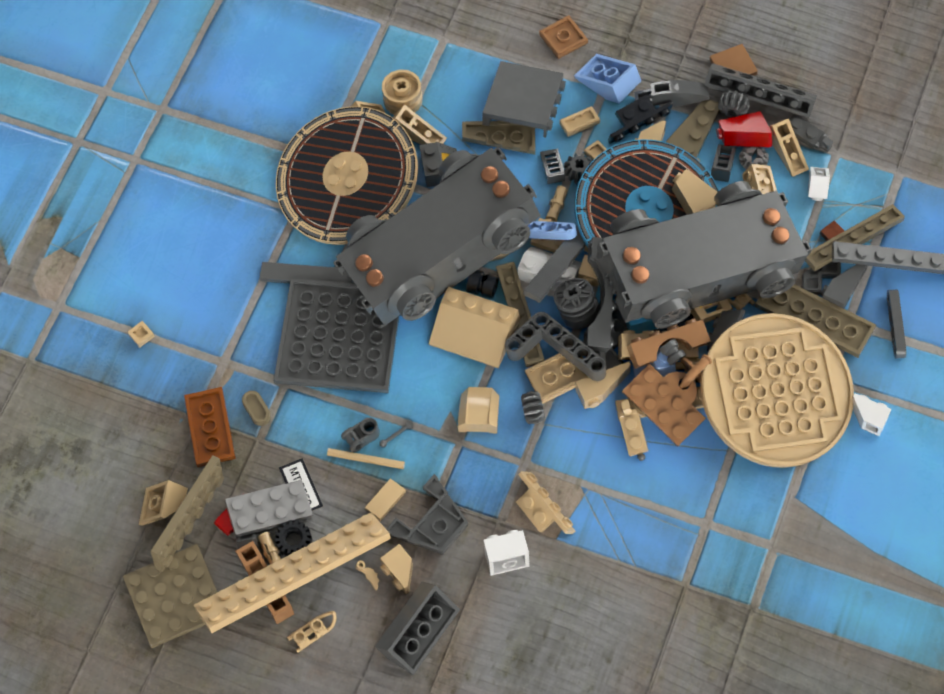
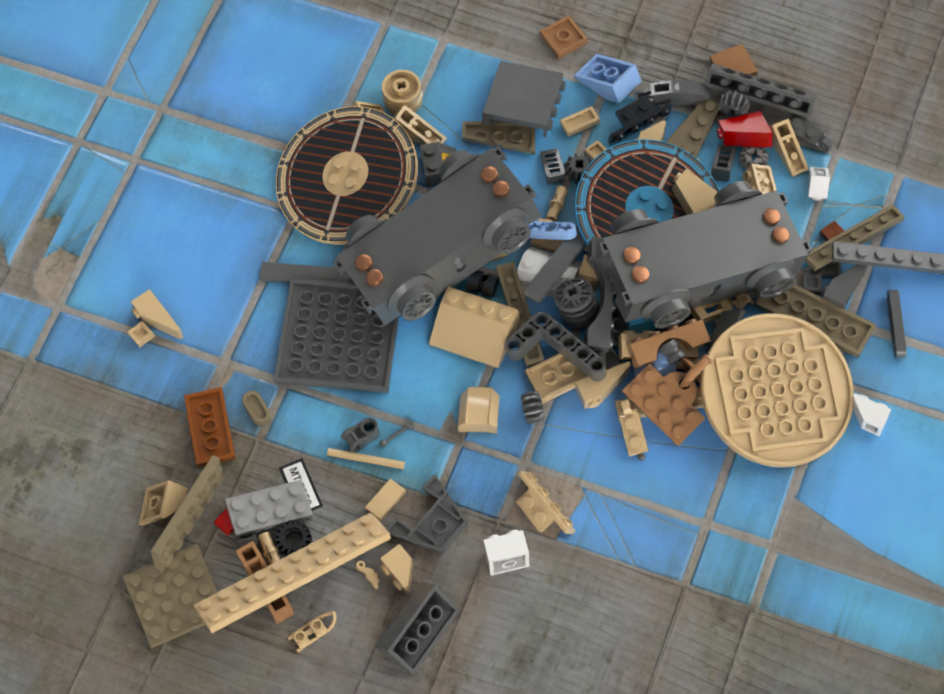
(154, 314): none -> tan slope

